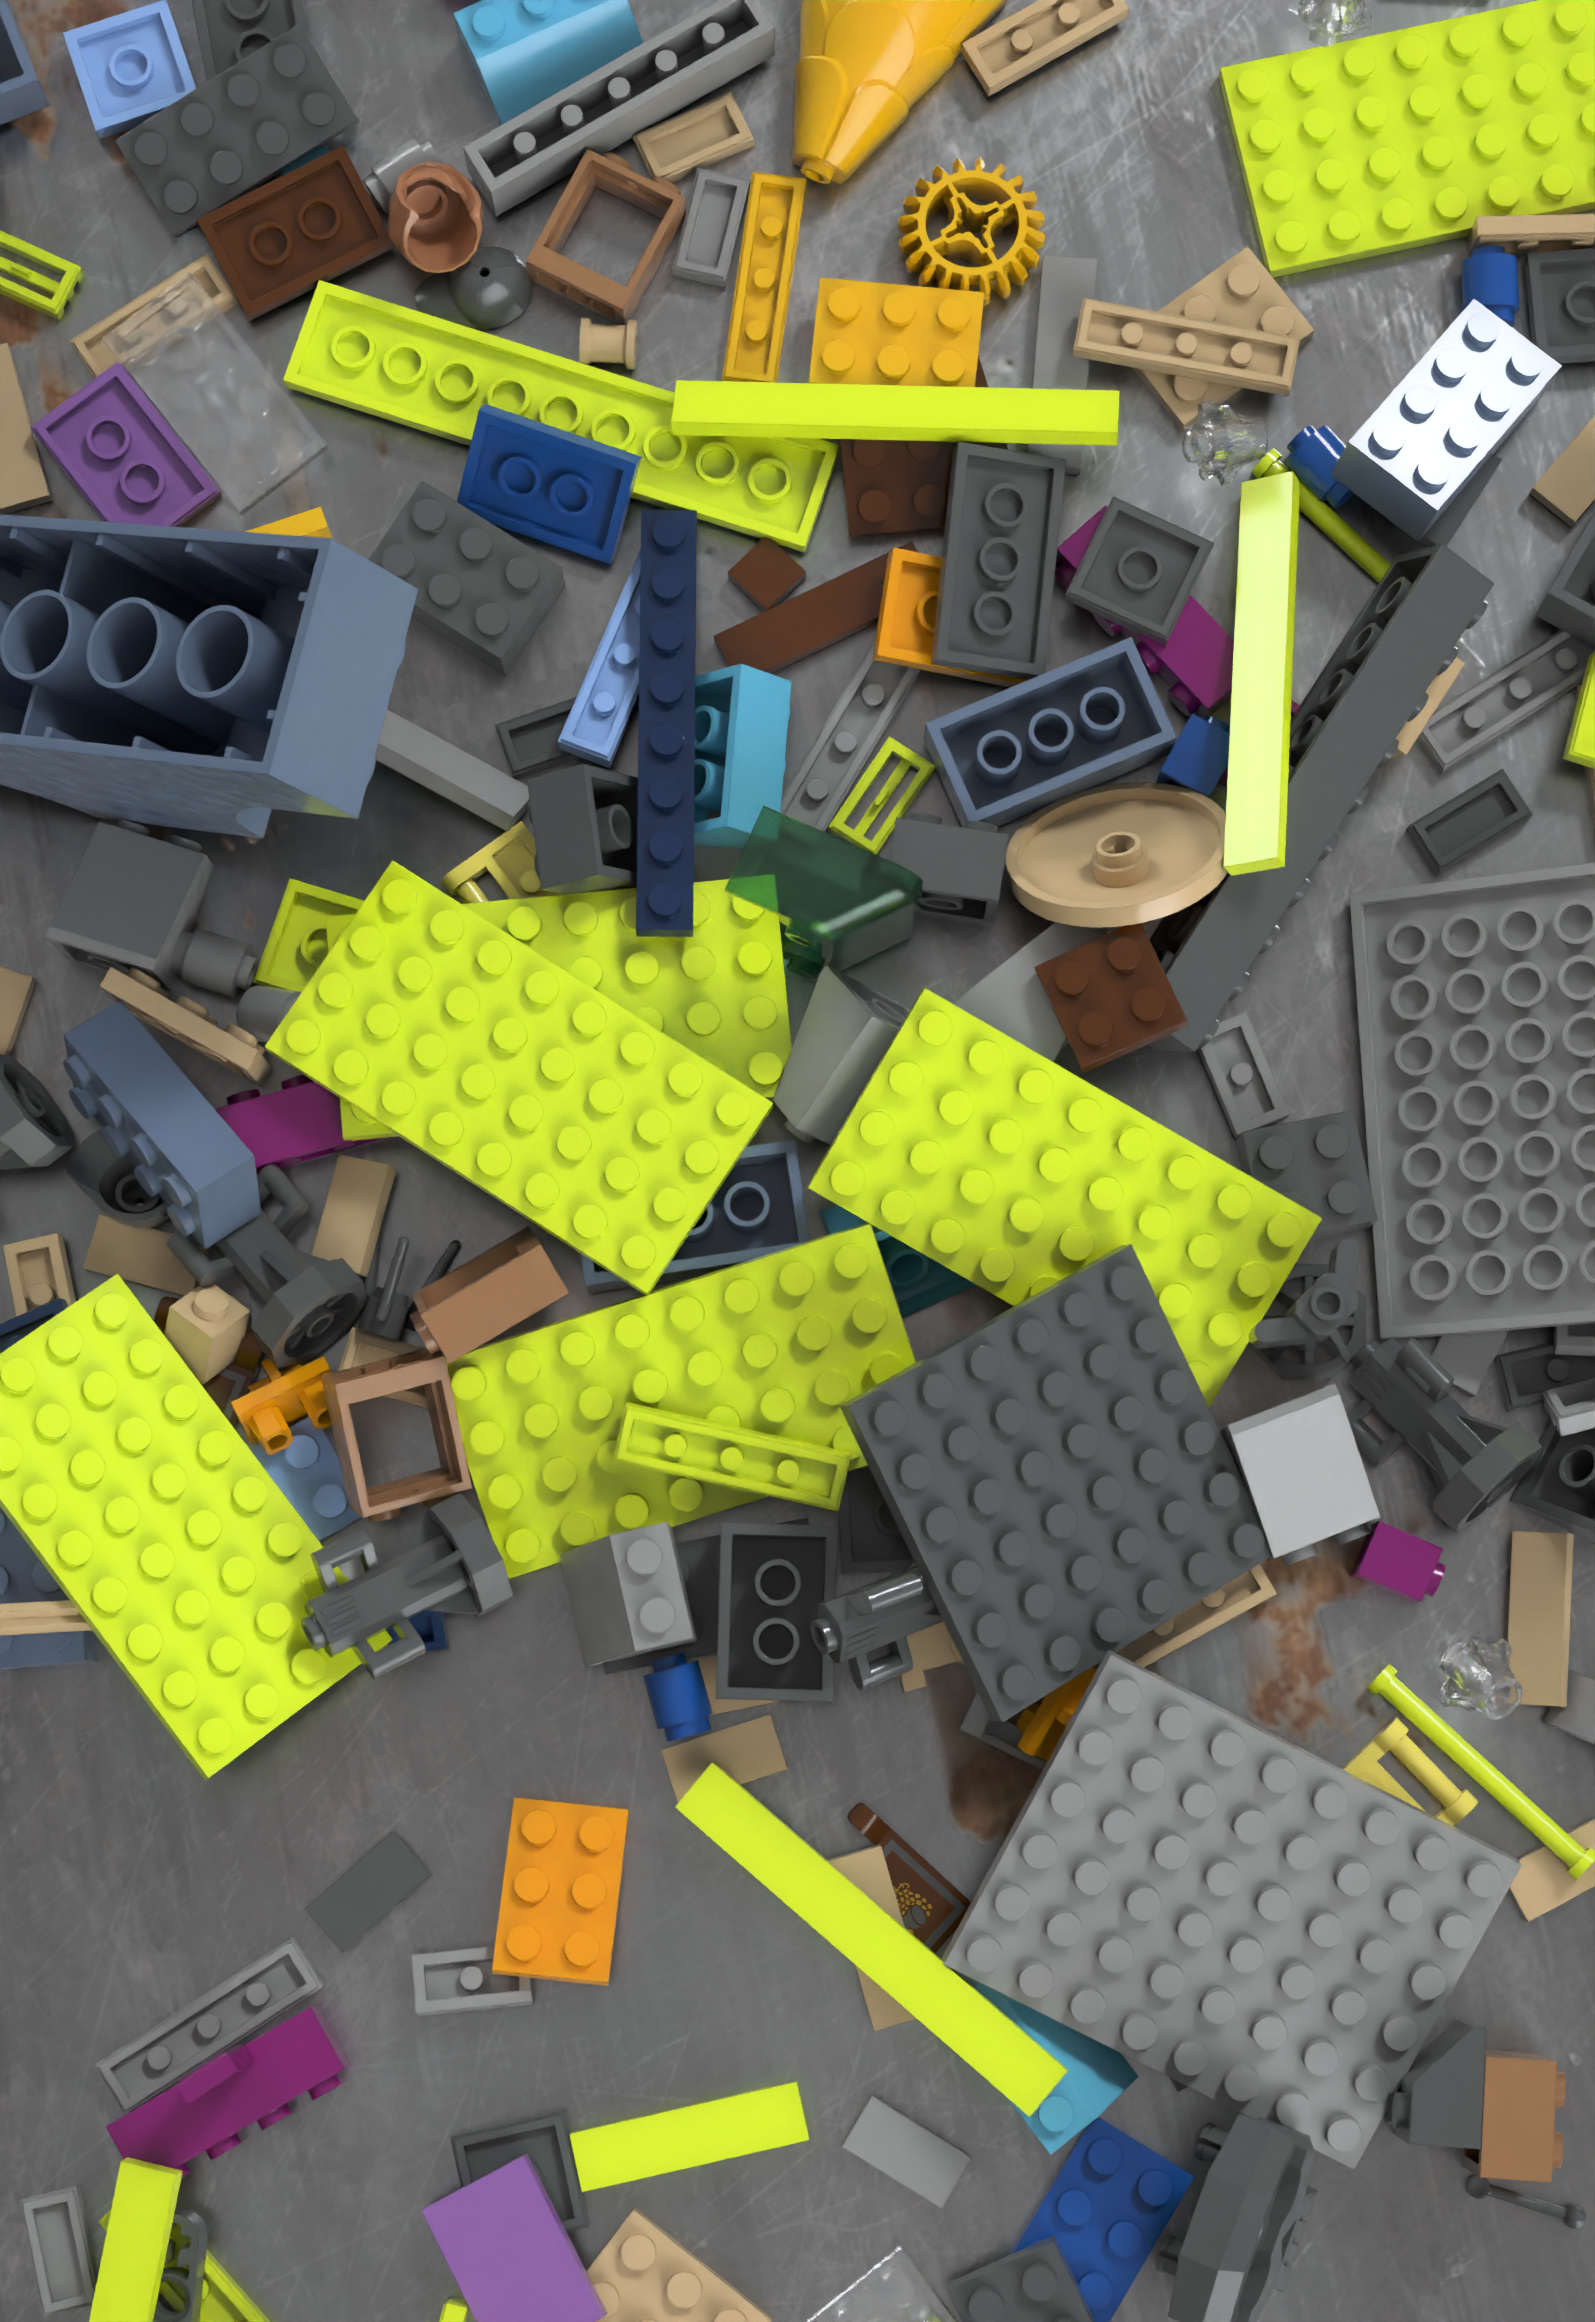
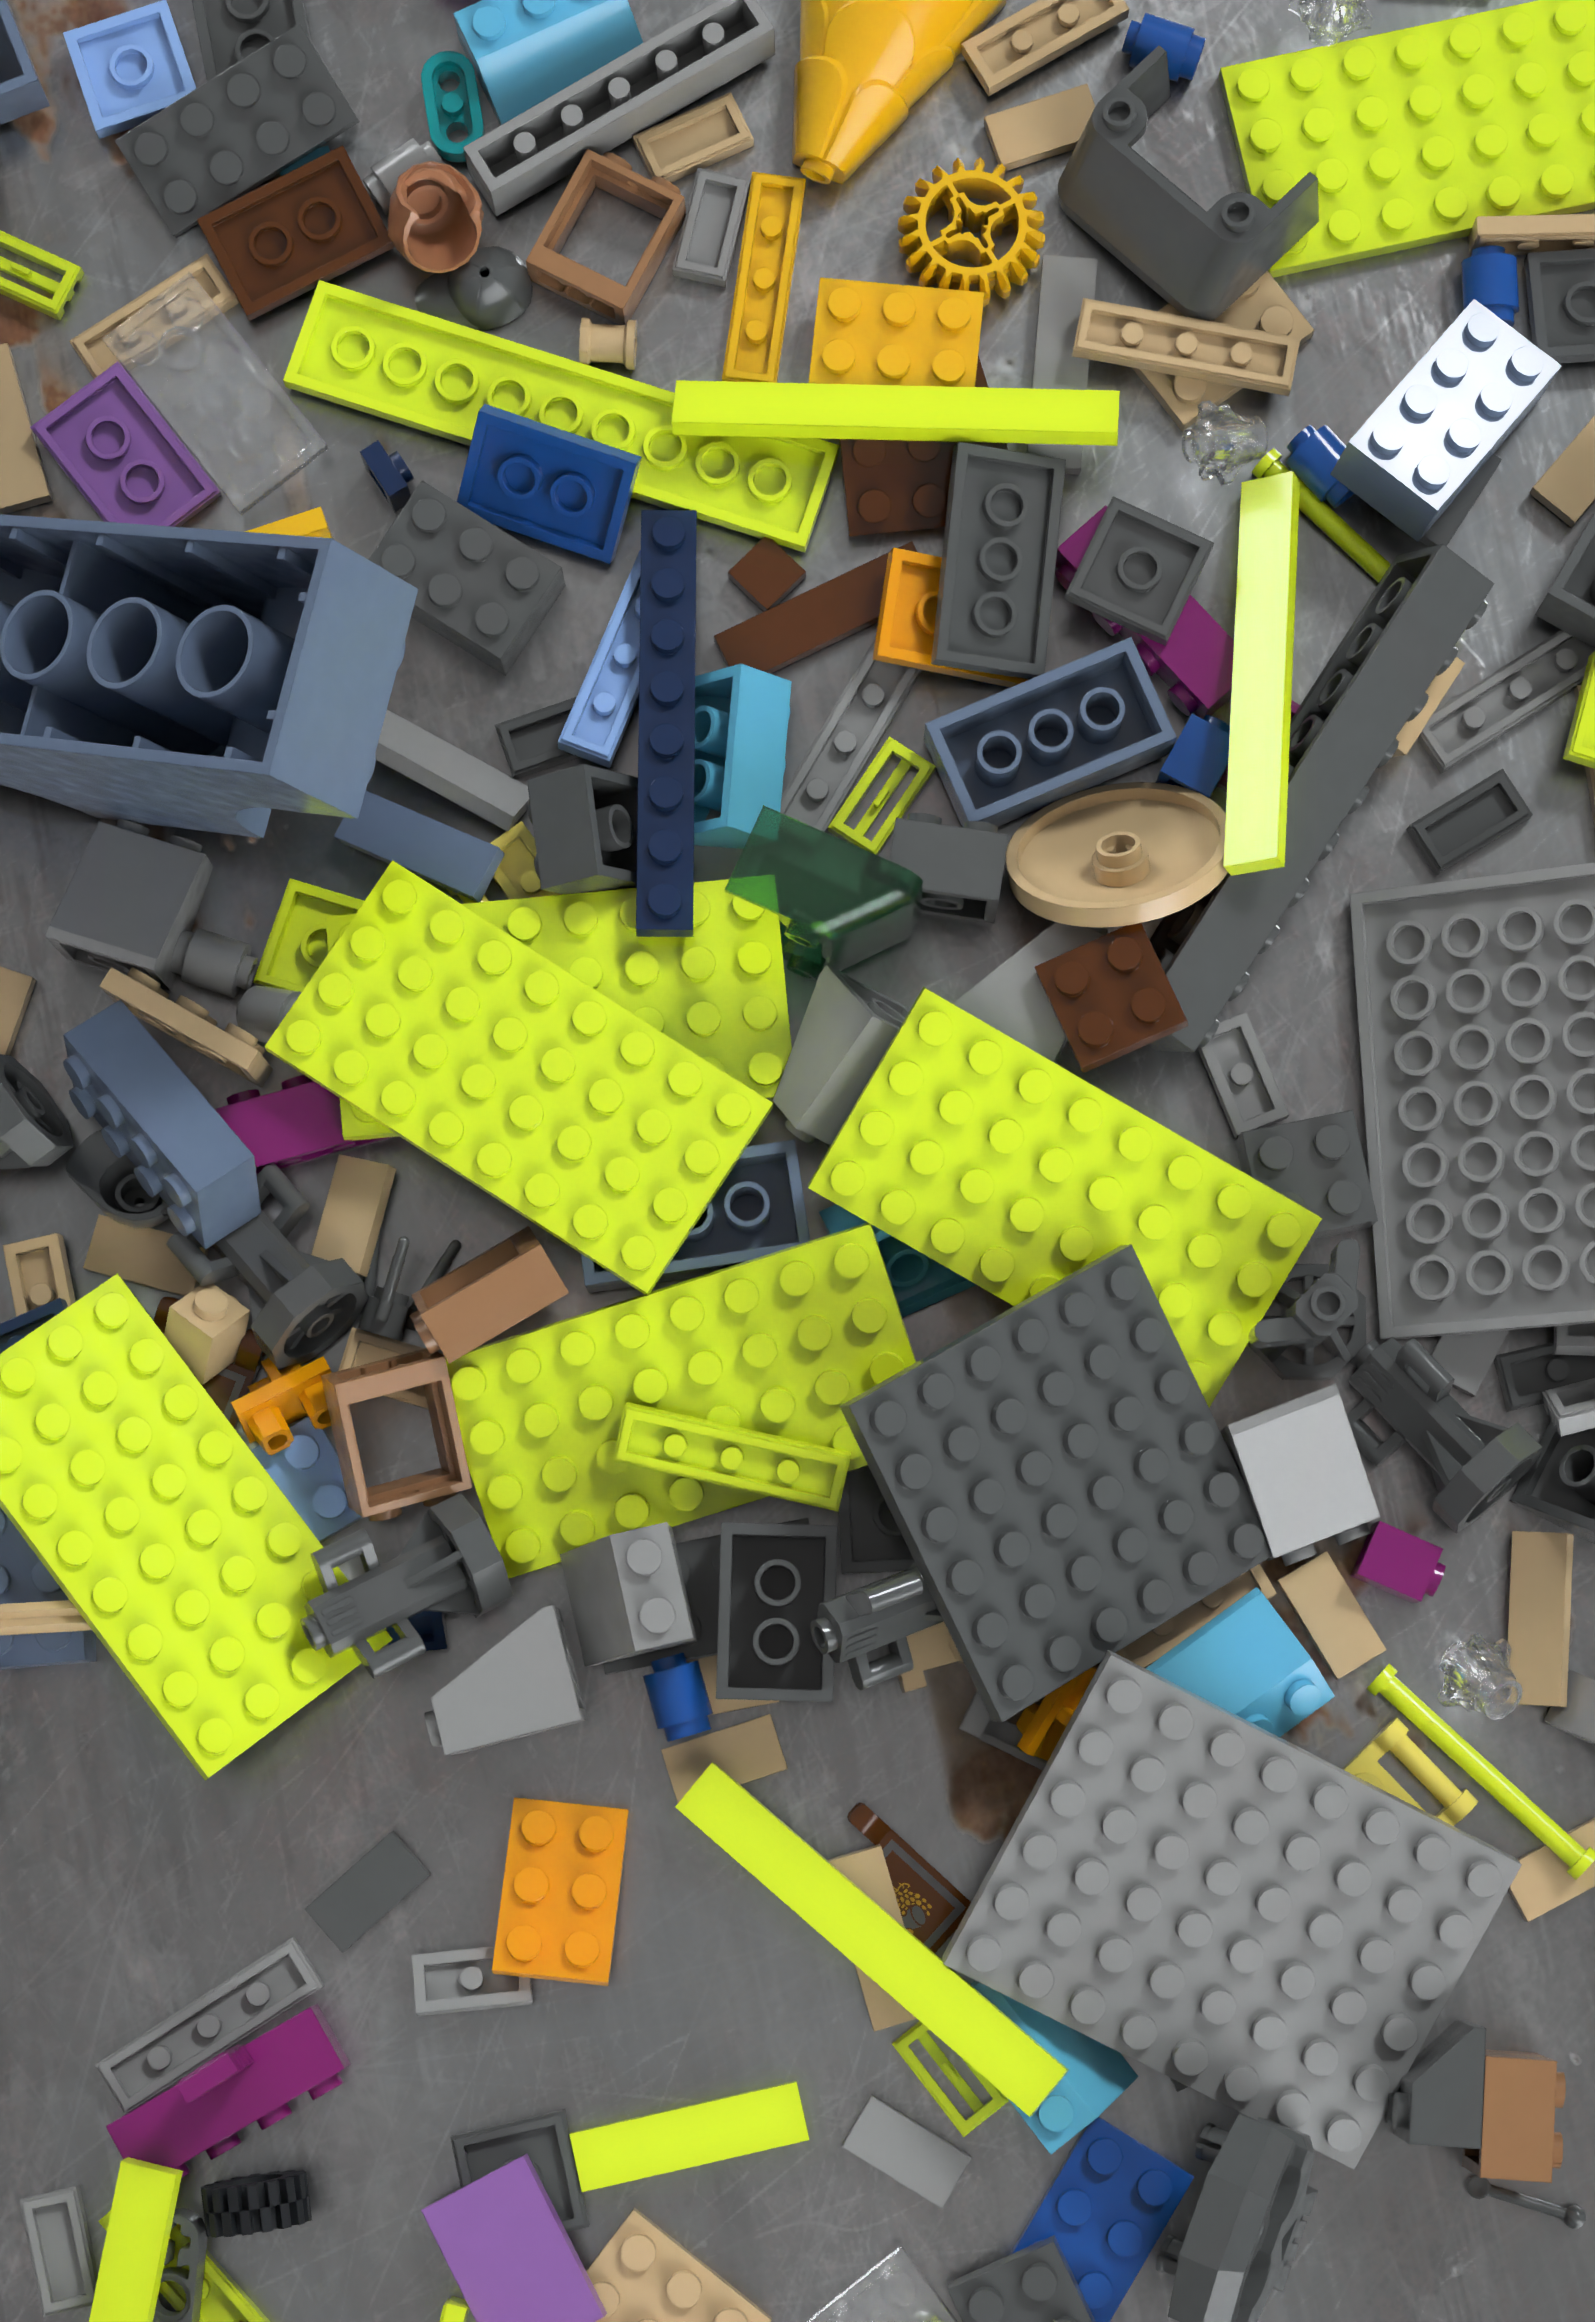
(256, 2203): none -> black tyre
(389, 474): none -> dark blue plate
(422, 846): none -> sand blue tile
(451, 109): none -> teal plate
(510, 1691): none -> light grey slope
(981, 2111): none -> neon yellow tile
(1039, 127): none -> tan tile
(1157, 230): none -> dark grey windscreen
(1177, 39): none -> blue brick
(1249, 1666): none -> medium azure slope
(1331, 1615): none -> tan tile

